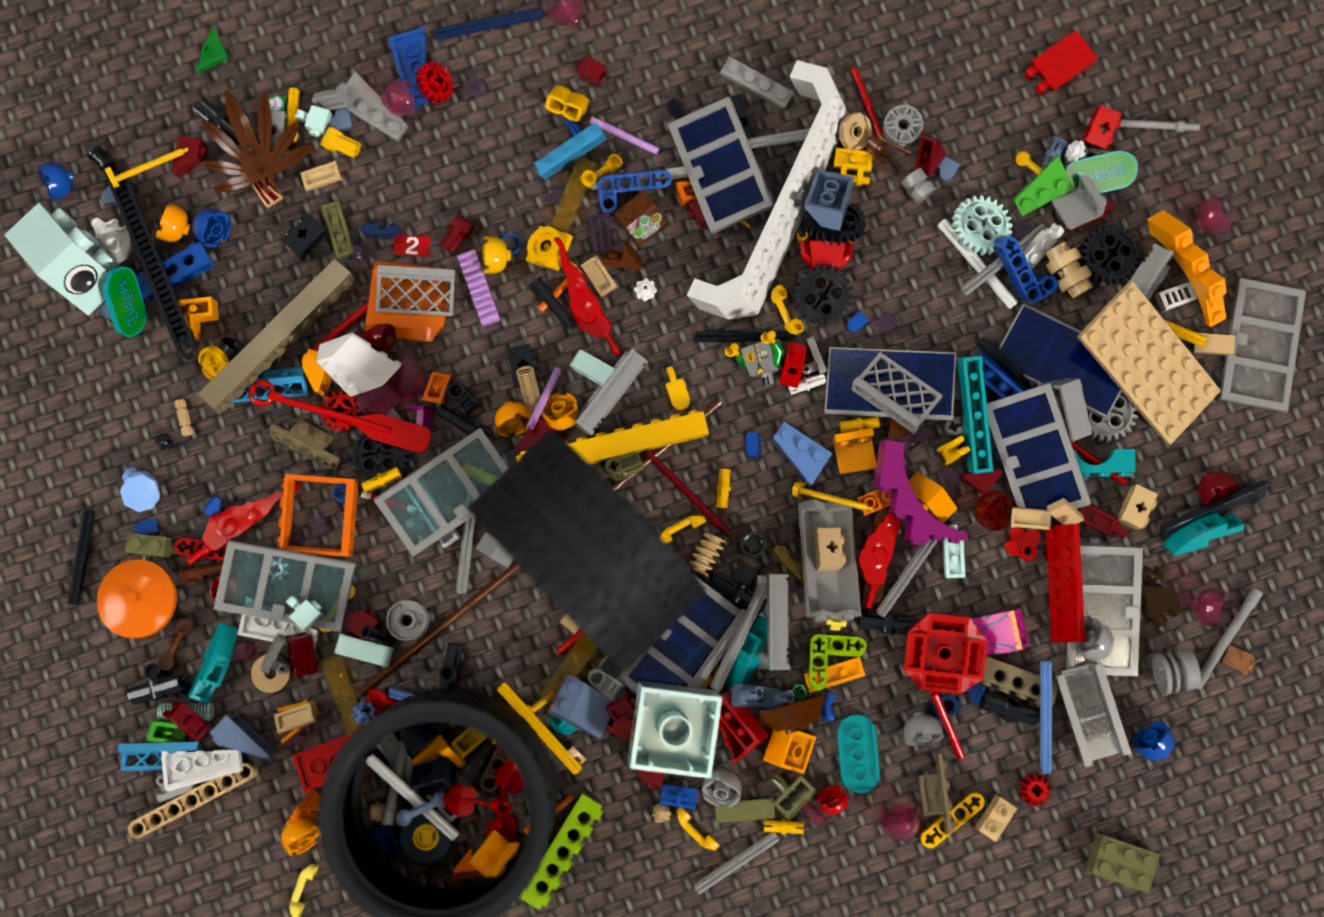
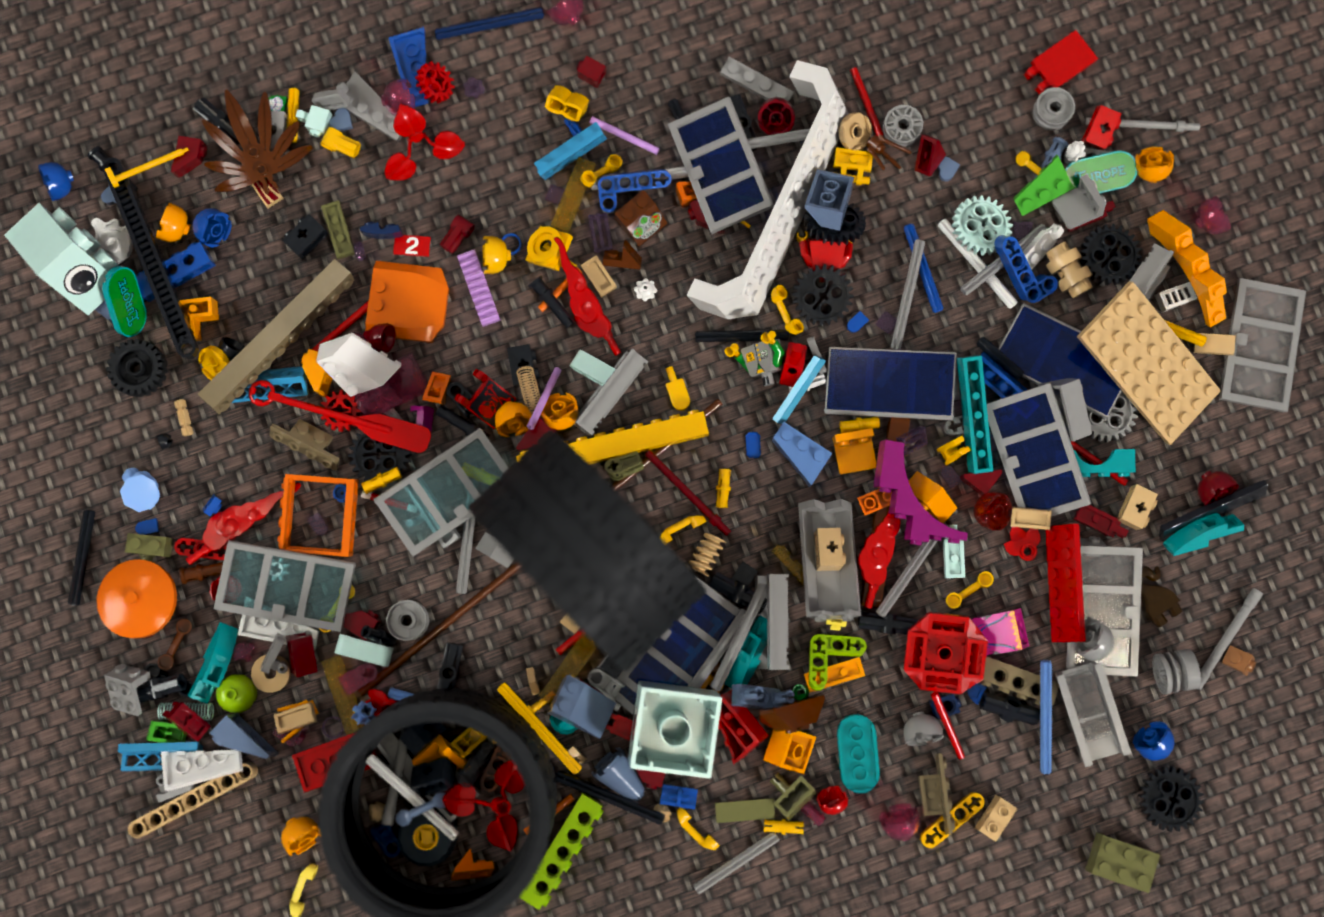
(122, 686): none -> light grey bracket
(125, 359): none -> black wheel
(212, 52): green tile -> none
(236, 693): none -> lime cylinder
(306, 613): light aqua brick -> none
(308, 807): orange slope -> none
(321, 176): tan tile -> none
(354, 679): none -> clear pink piece
(410, 124): none -> red plant
(417, 274): light grey fence -> none
(486, 399): none -> flag
(493, 855): light orange bracket -> none
(532, 681): none -> tan tile
(610, 797): none -> black axle
(616, 774): none -> sand blue cone
(622, 708): dark red bracket -> none
(722, 788): light grey cylinder -> none
(752, 545): pearl dark grey wheel -> none
(776, 116): none -> dark red cylinder
(799, 389): none -> medium azure tile
(799, 490): yellow piece -> none
(826, 711): blue arm -> none
(884, 401): light grey fence -> none
(907, 294): none -> light grey axle
(918, 185): light grey wheel -> none
(924, 272): none -> blue axle
(984, 580): none -> yellow bar
(1031, 797): red gear -> none
(1057, 98): none -> light grey wheel
(1065, 512): tan tile -> none
(1154, 164): none -> light orange cylinder
(1188, 805): none -> black gear
(1209, 606): clear pink cylinder -> none

